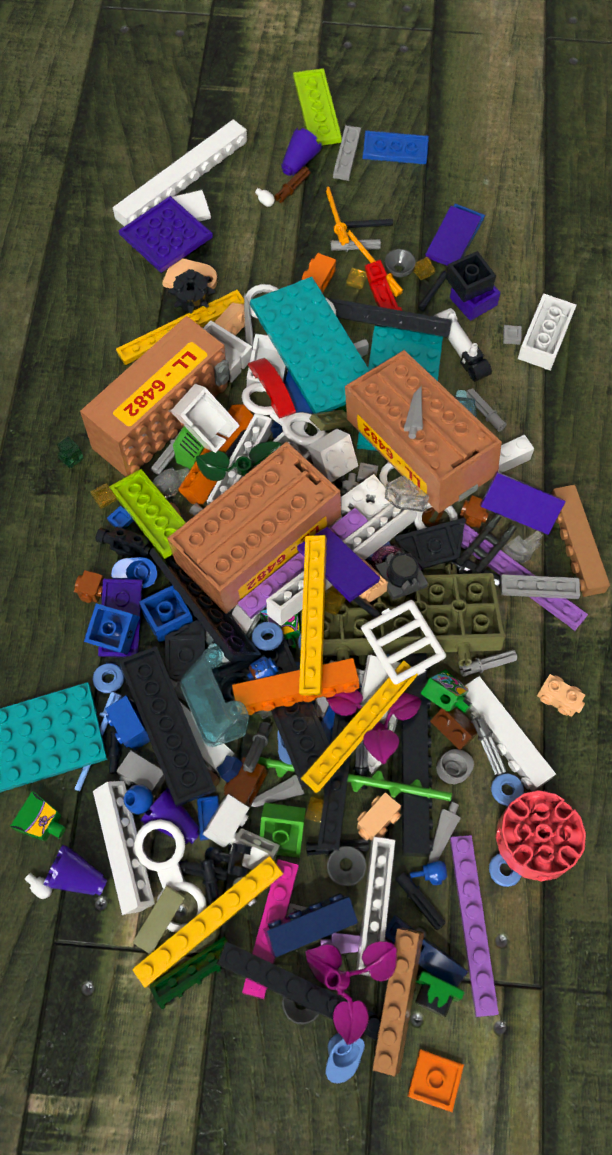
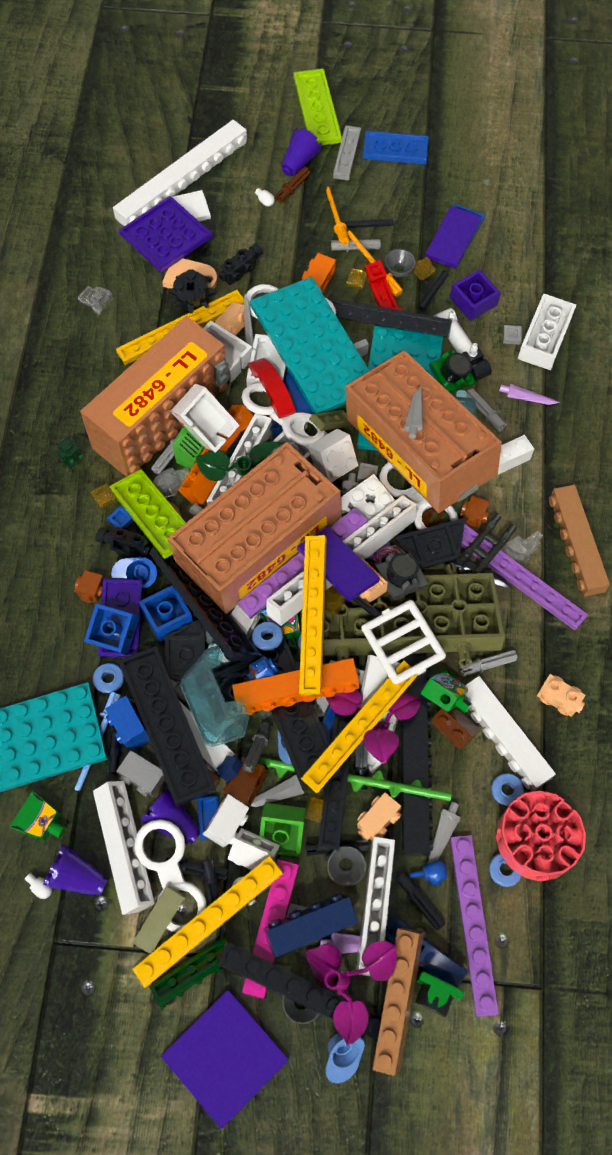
(96, 298): none -> clear brick
(138, 799): blue piece -> none
(224, 1059): none -> dark purple tile
(234, 859): black bar -> none
(239, 264): none -> black brick
(406, 495): clear slope -> none
(435, 1080): orange tile -> none
(455, 369): none -> piece
(455, 766): light grey hat -> none
(470, 276): black brick -> none
(489, 746): axle -> none
(522, 503): dark purple tile -> none
(523, 394): none -> lavender bar
(540, 586): light grey plate -> none

